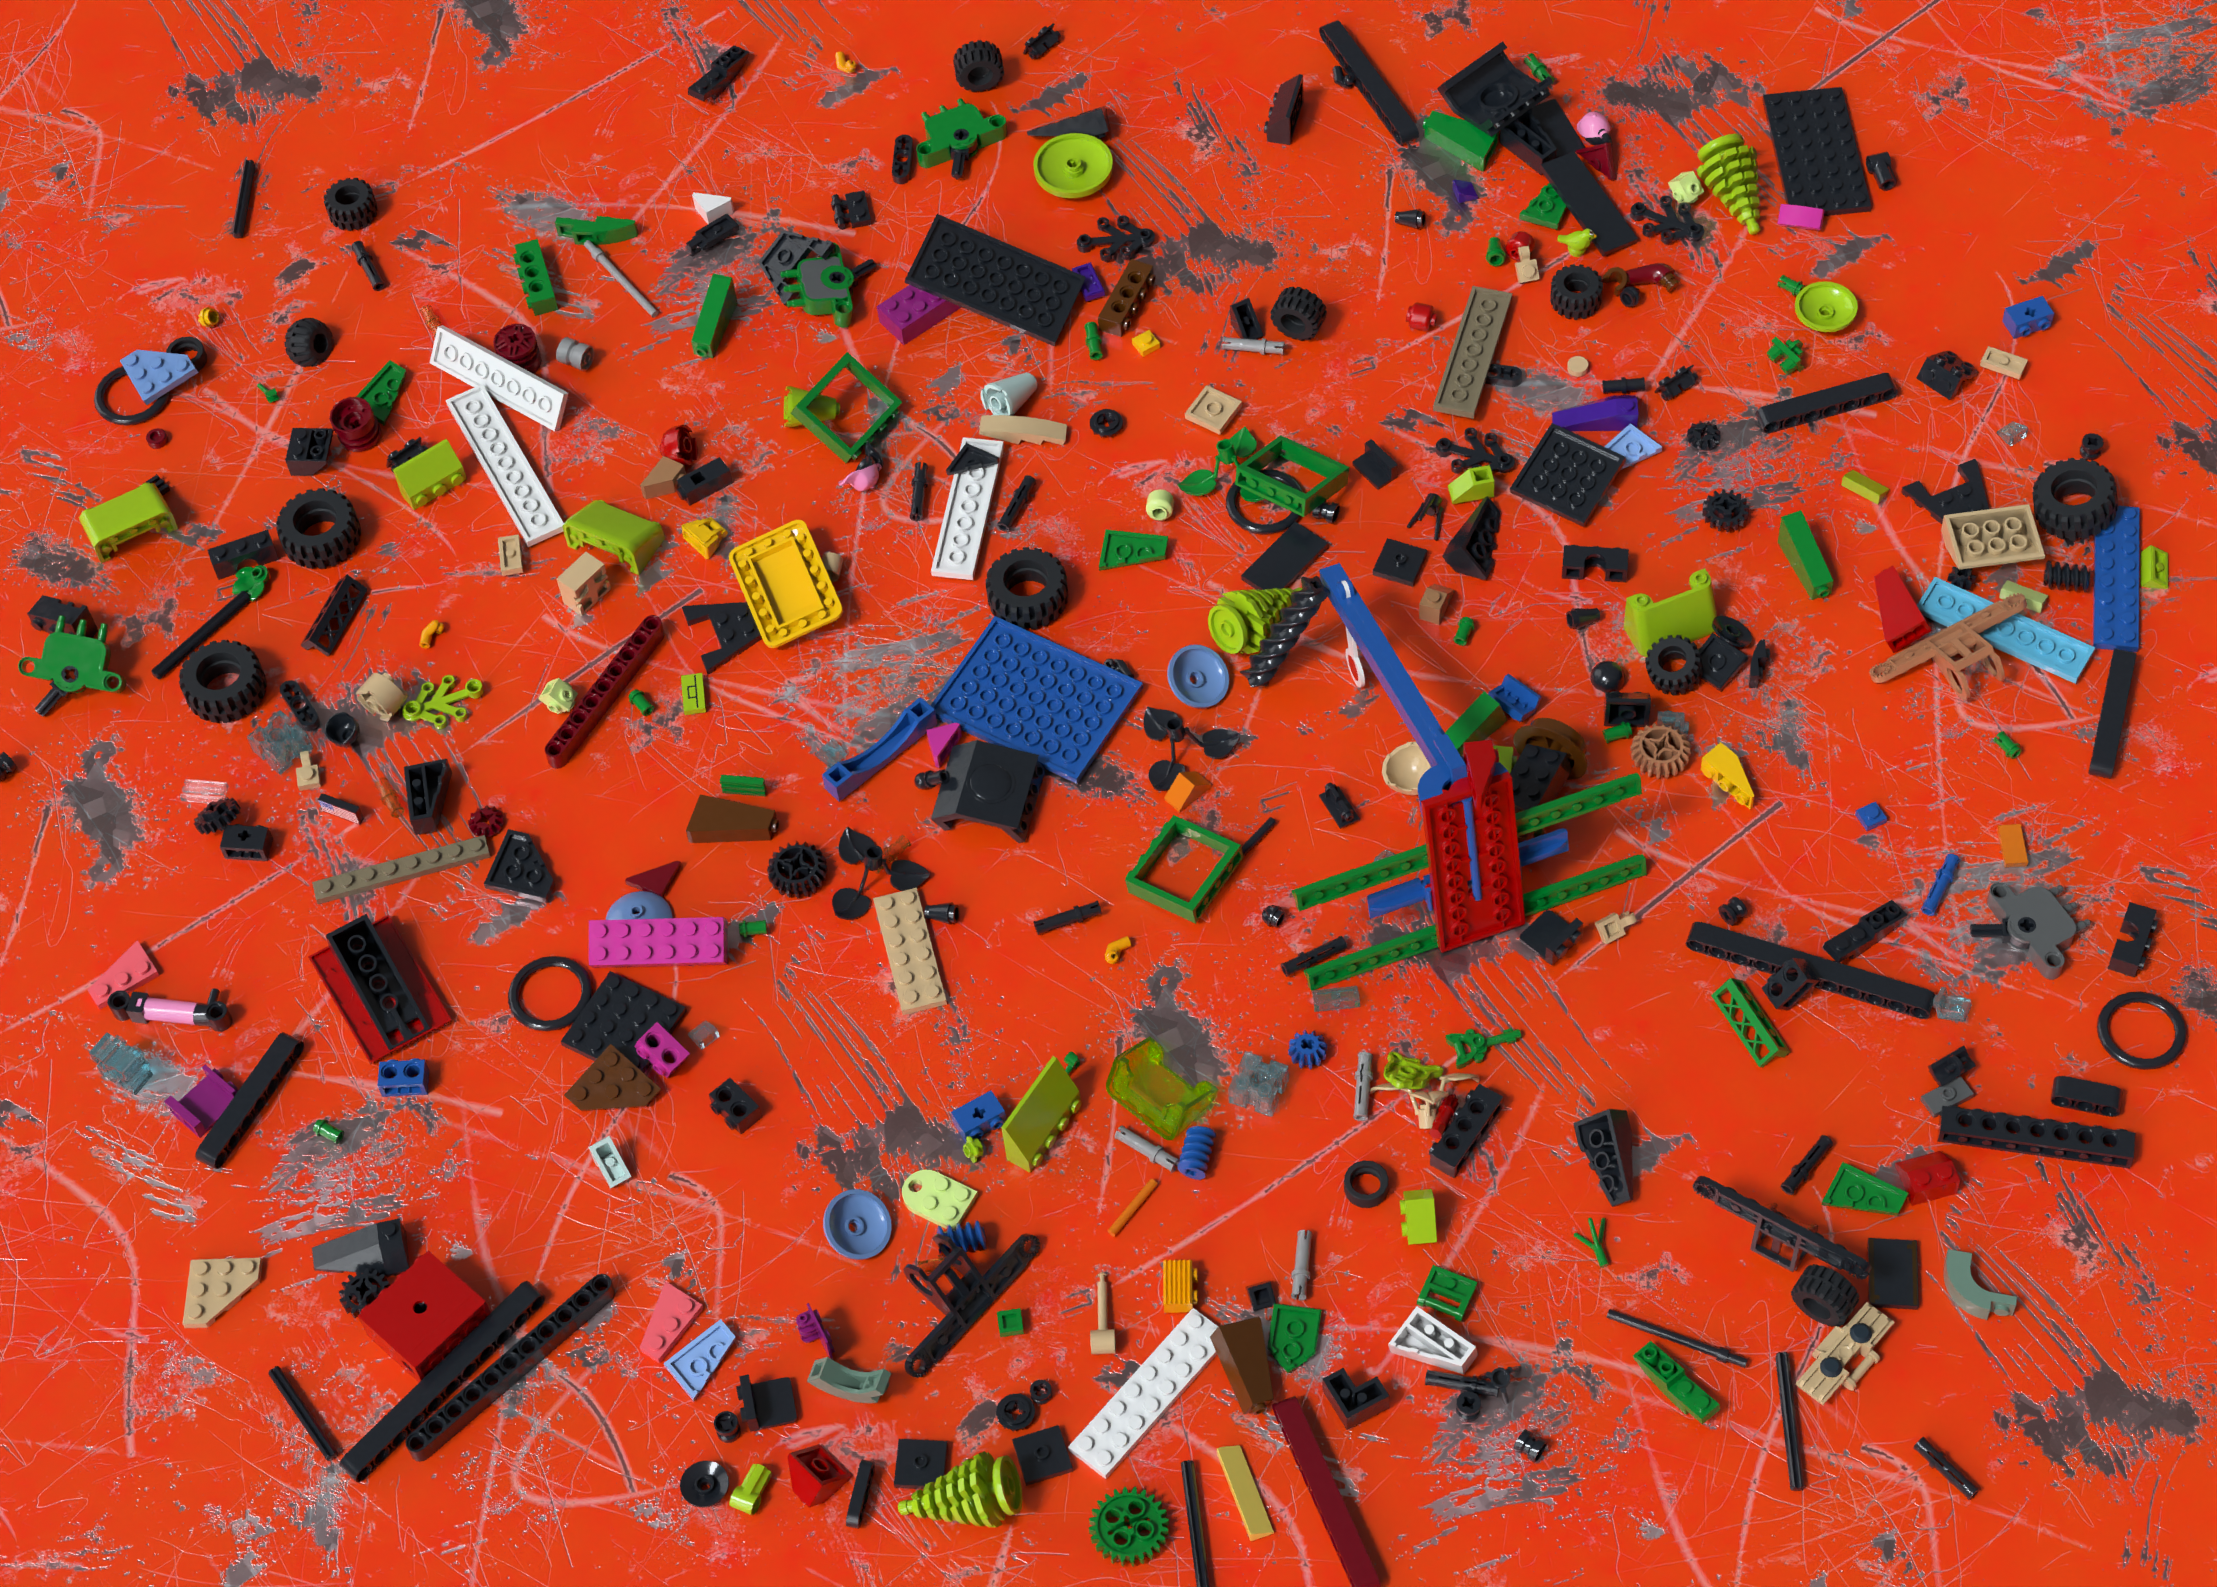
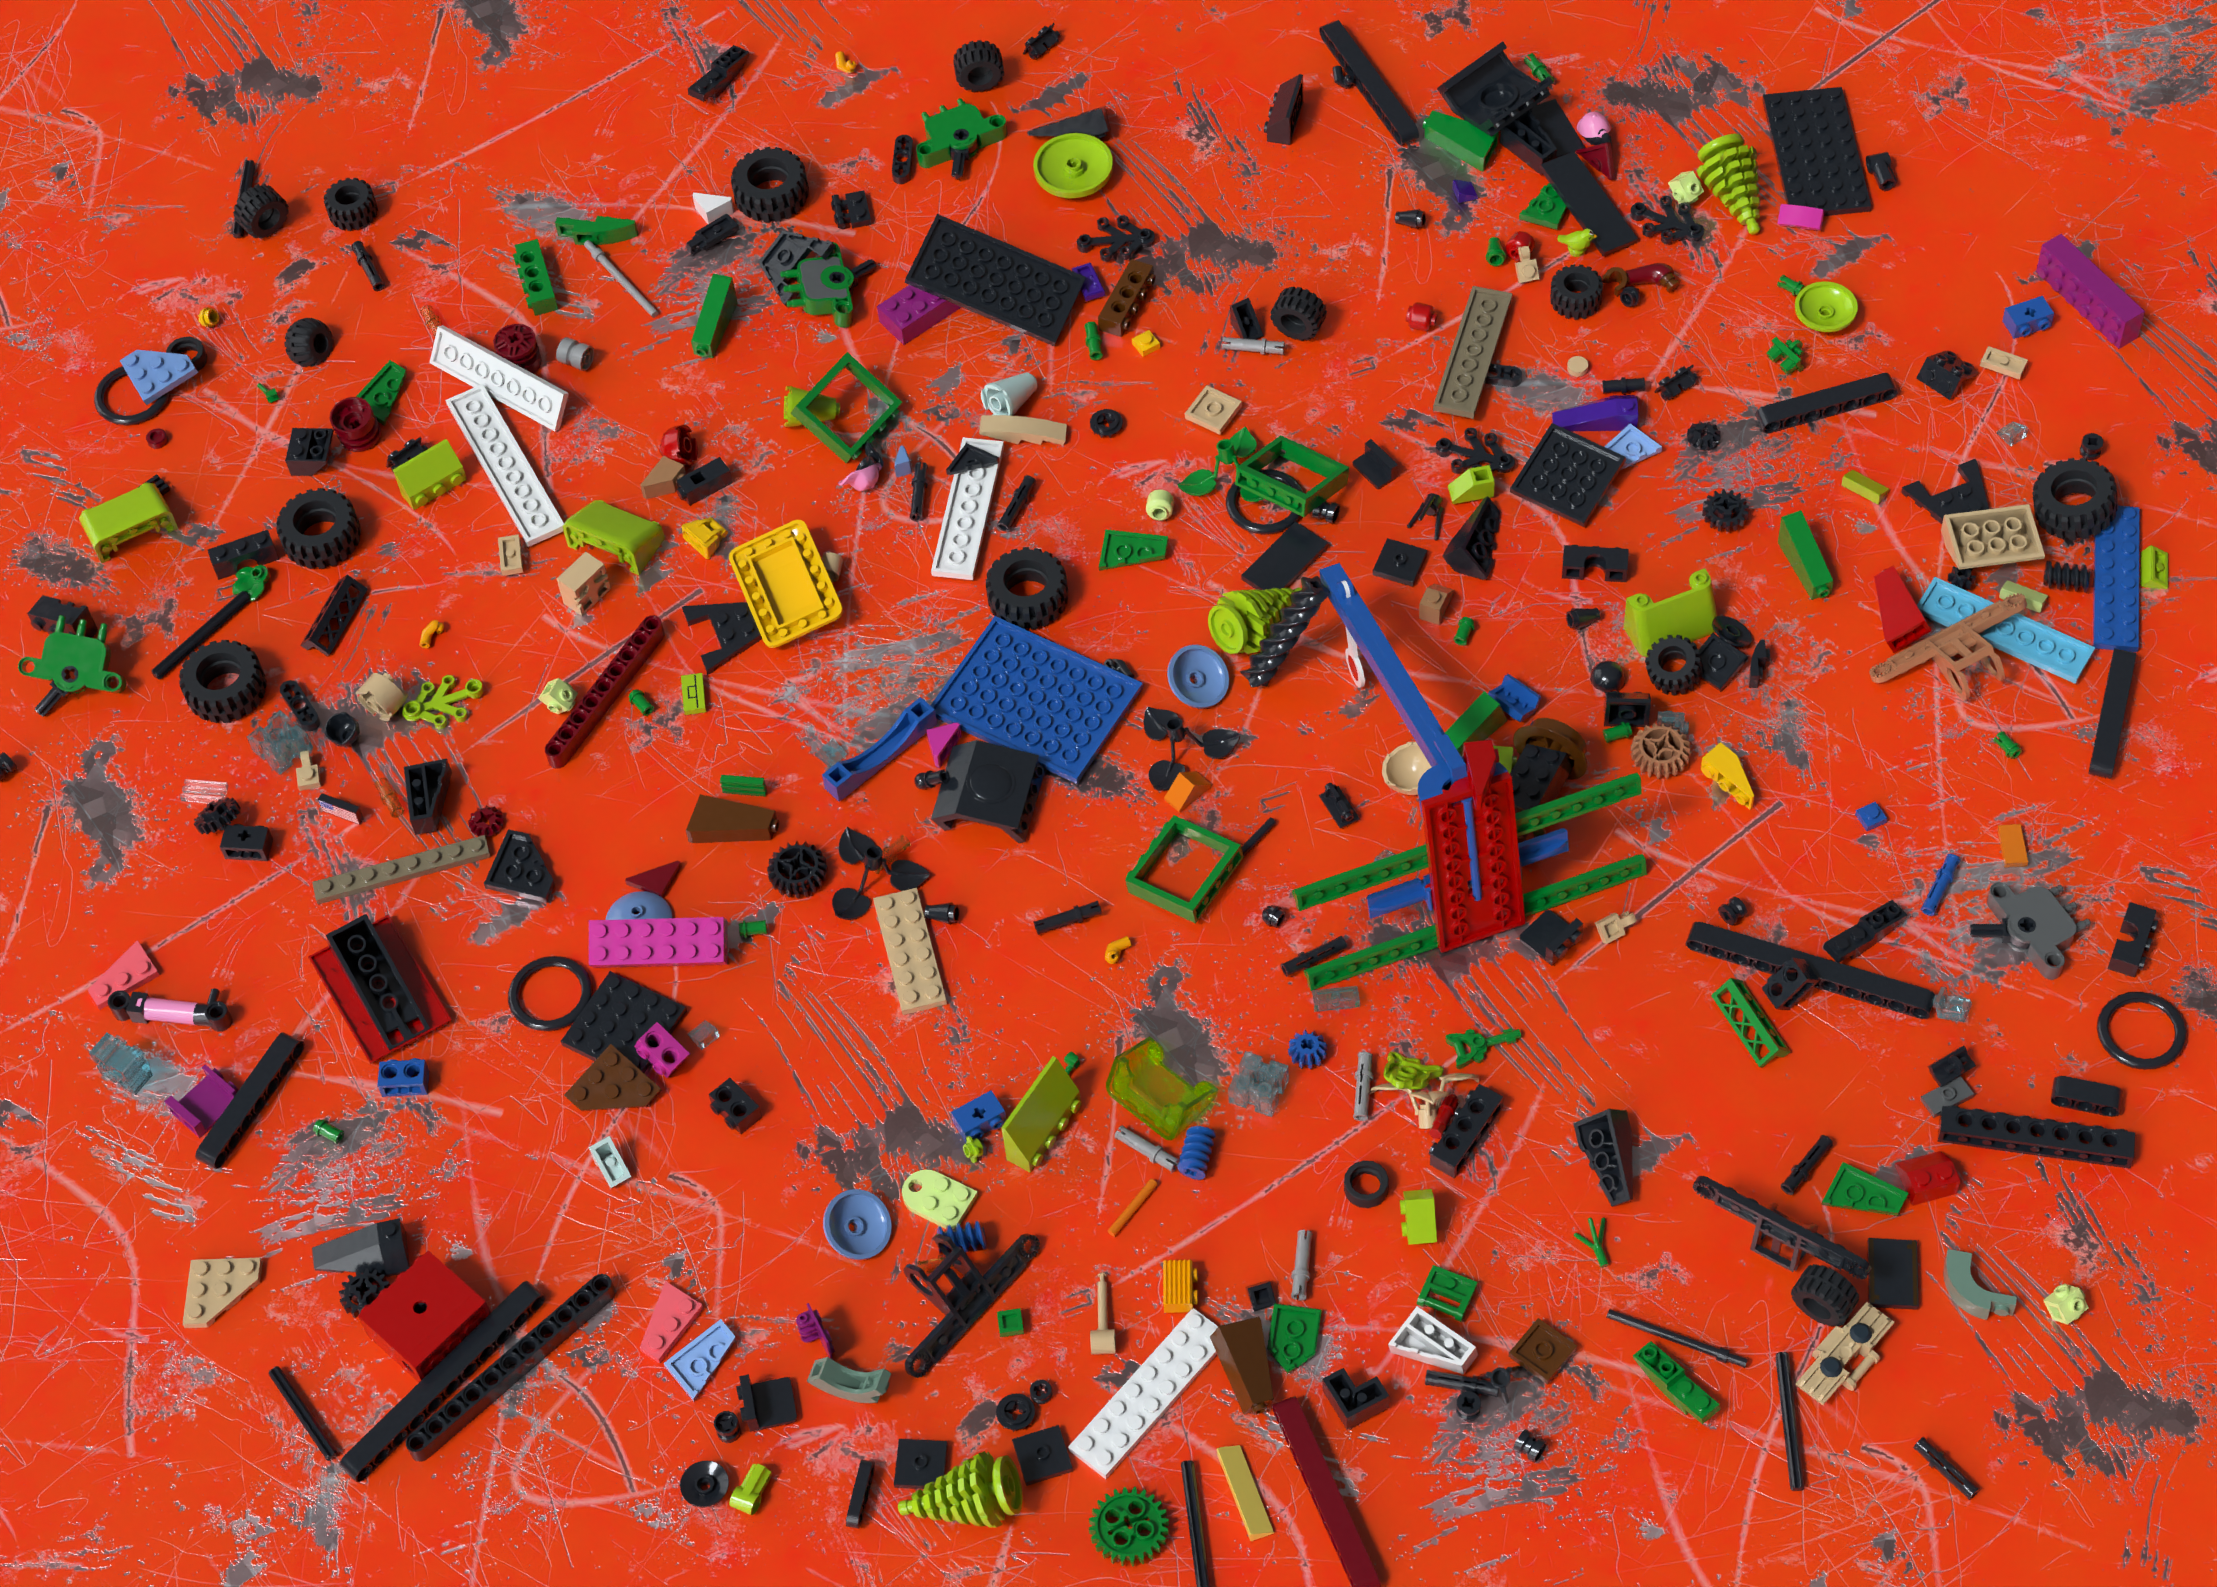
(261, 211): none -> black tyre
(767, 166): none -> black tyre
(815, 1475): red slope -> none
(902, 463): none -> medium blue slope
(1542, 1351): none -> reddish brown plate
(2066, 1303): none -> yellowish green brick
(2090, 291): none -> magenta brick

